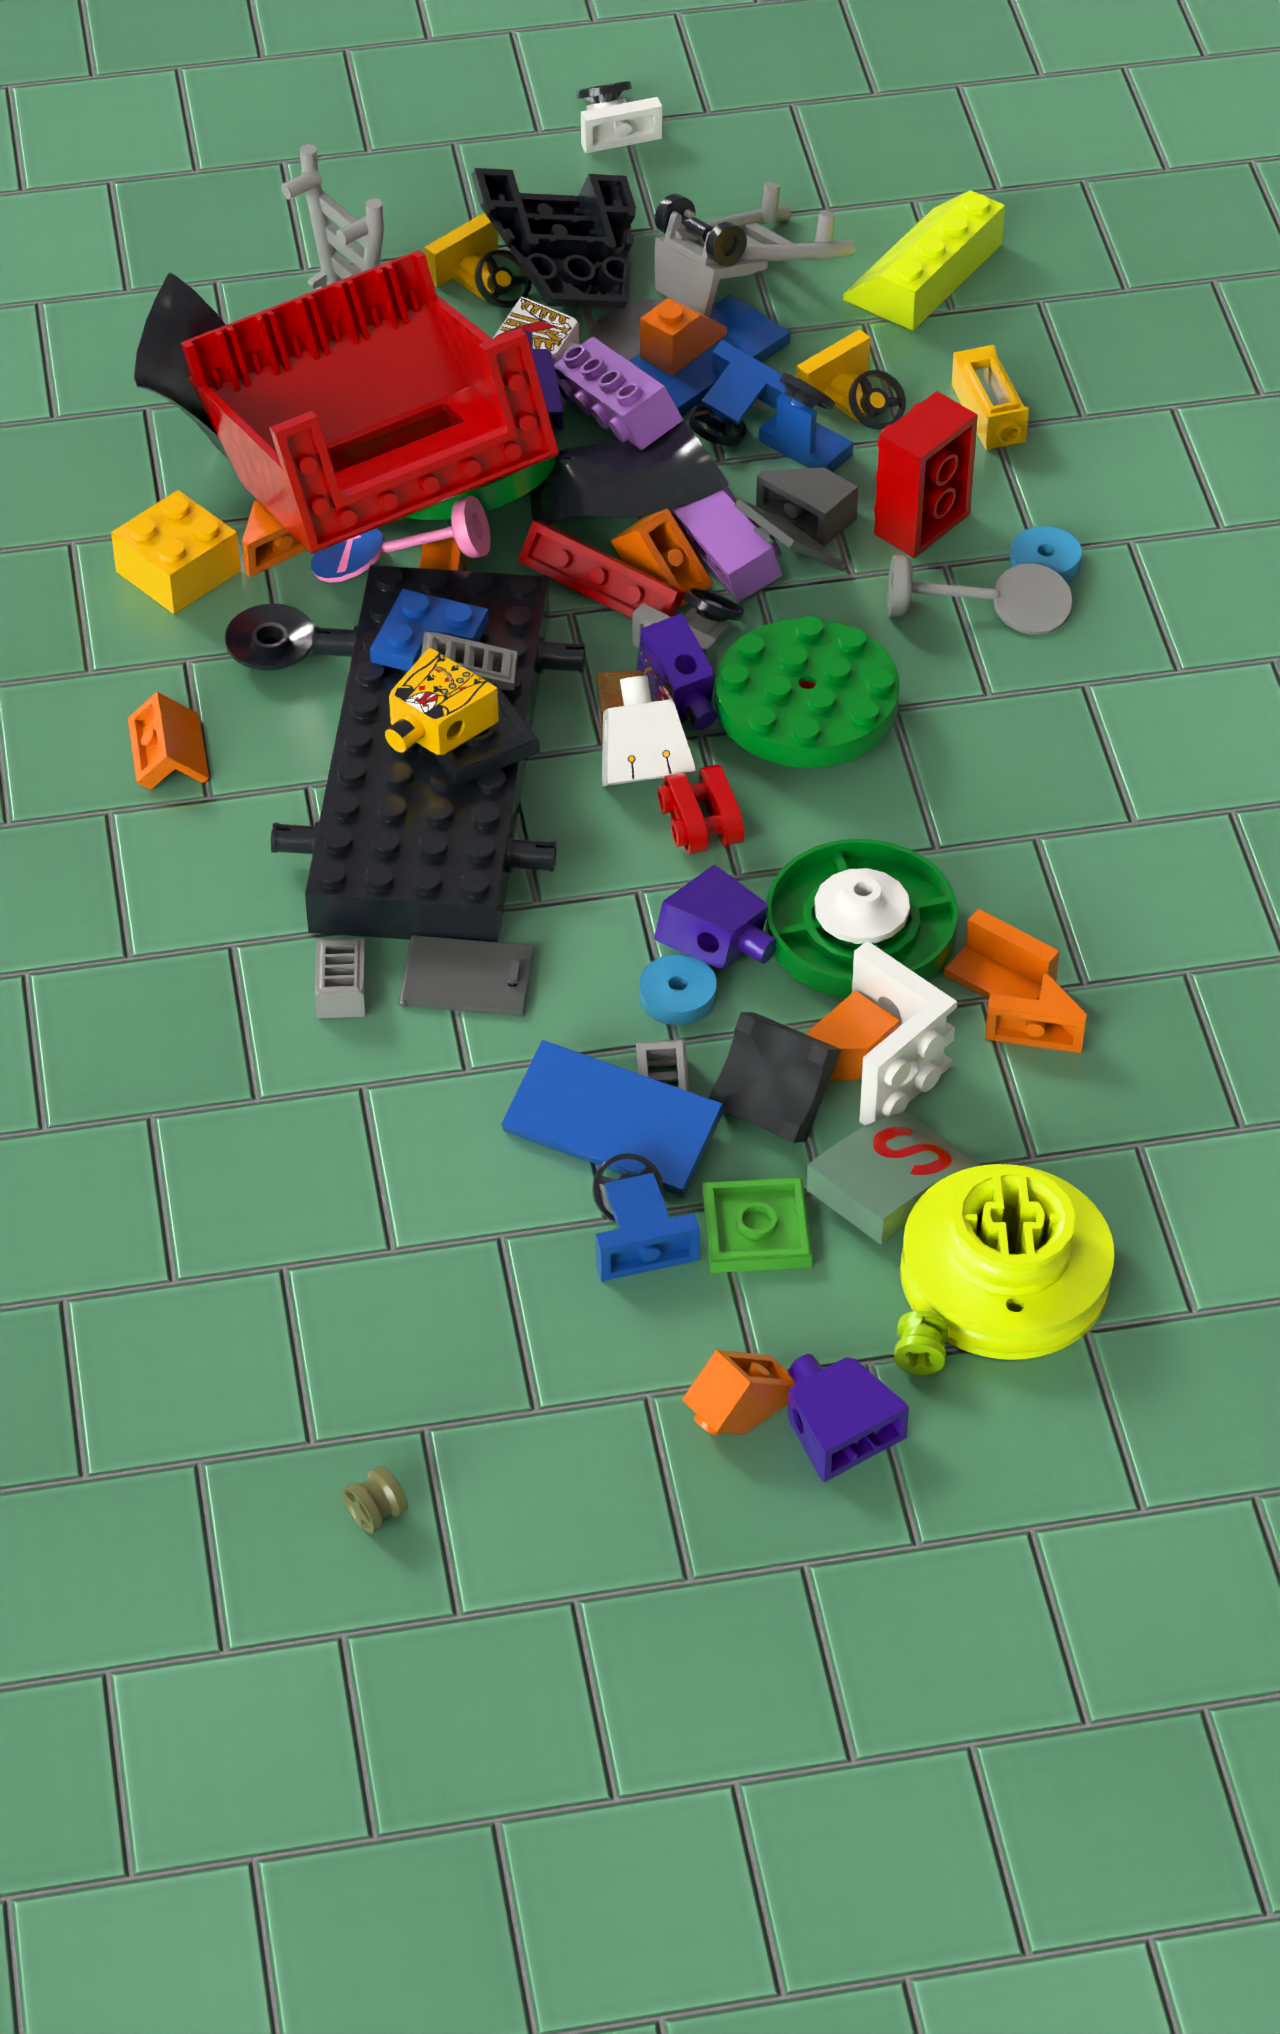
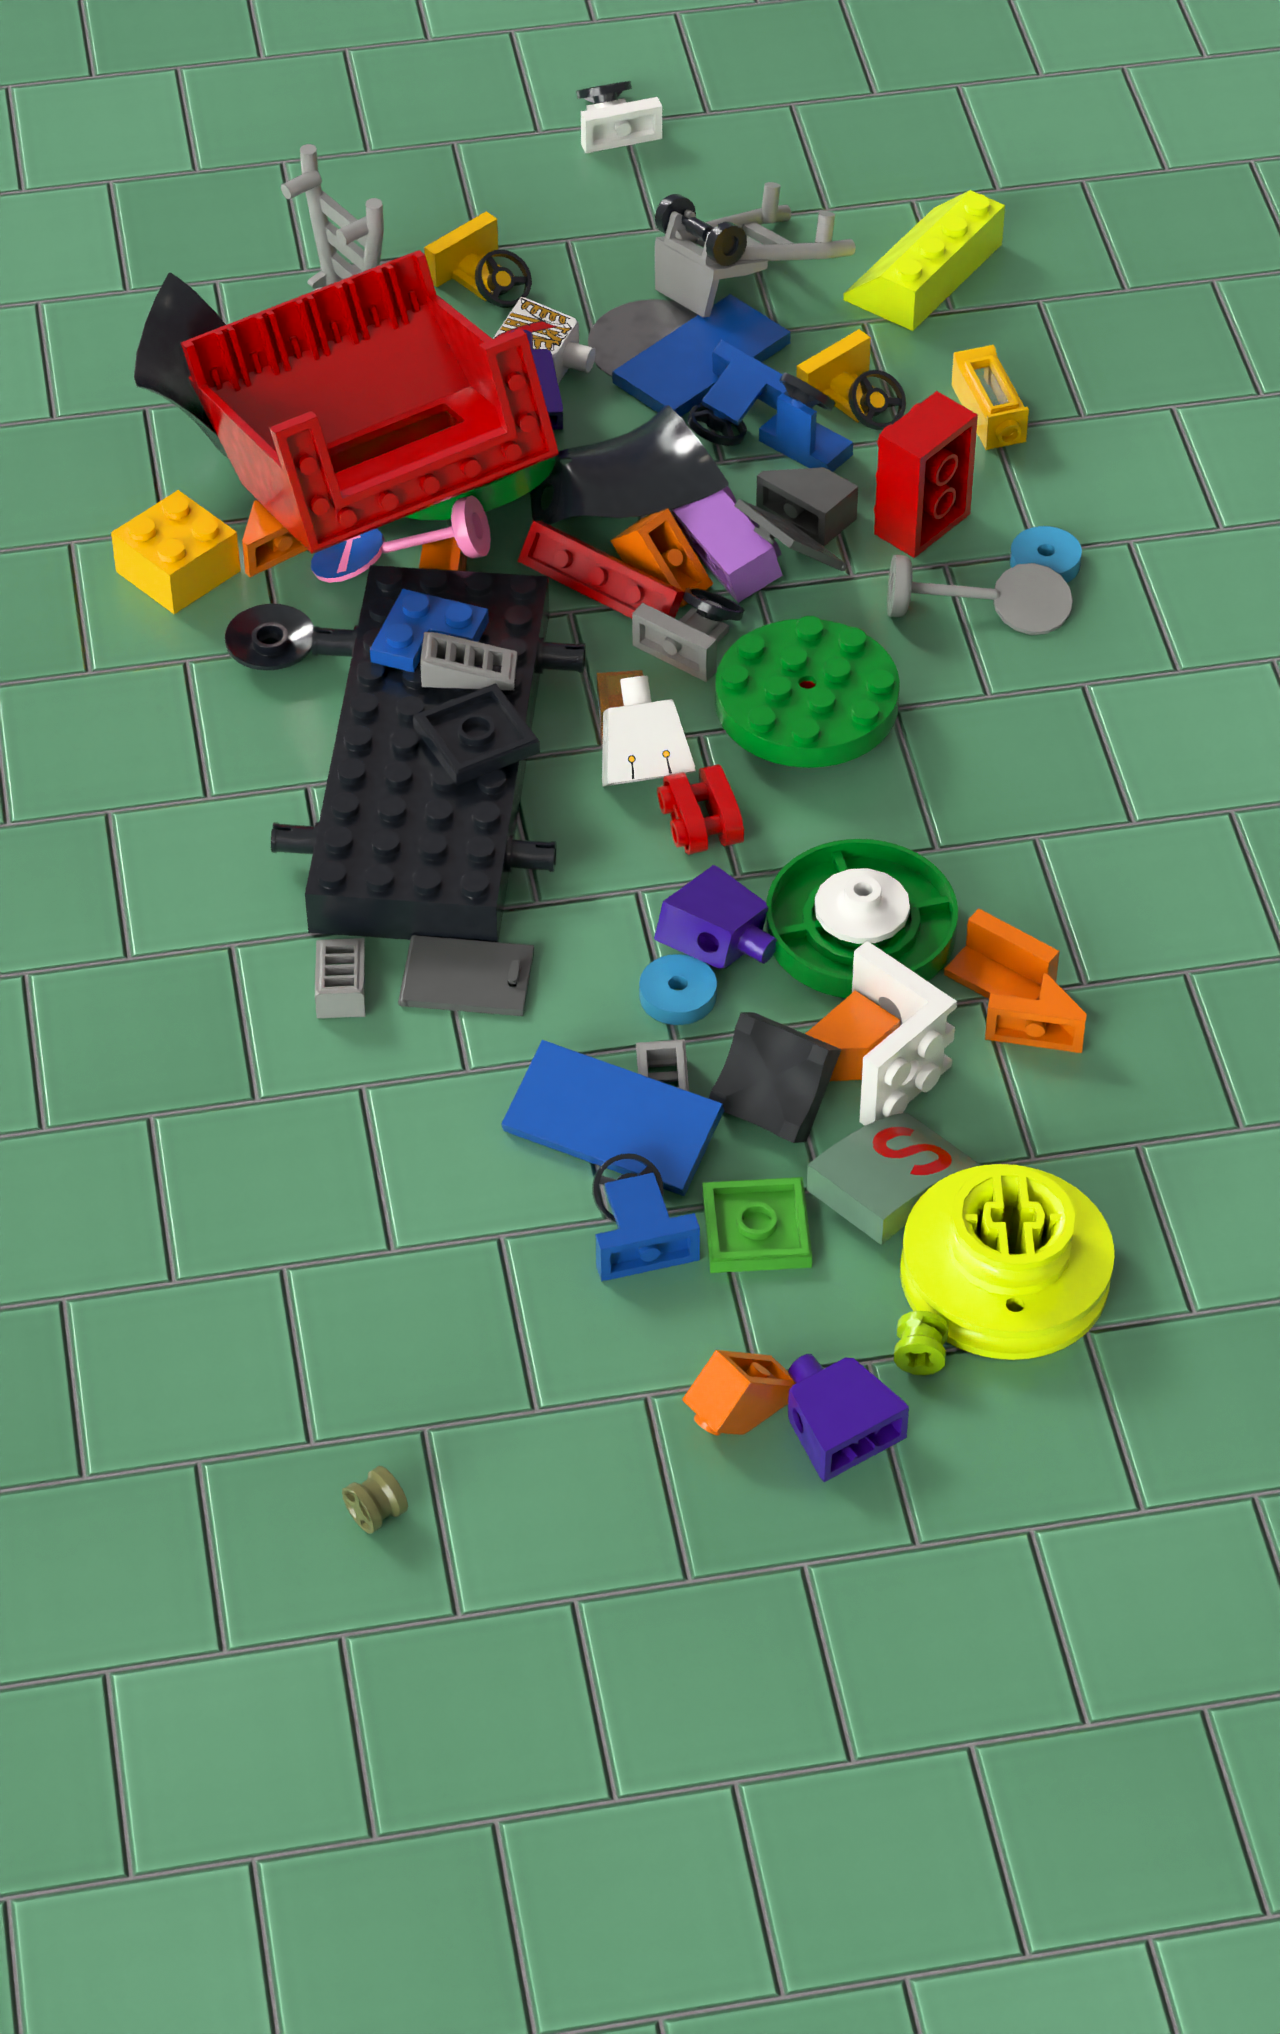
(166, 739): orange panel -> none
(439, 705): yellow torso -> none
(565, 243): black wedge -> none
(616, 393): medium lavender brick -> none
(676, 335): orange slope -> none
(678, 670): dark purple torso -> none

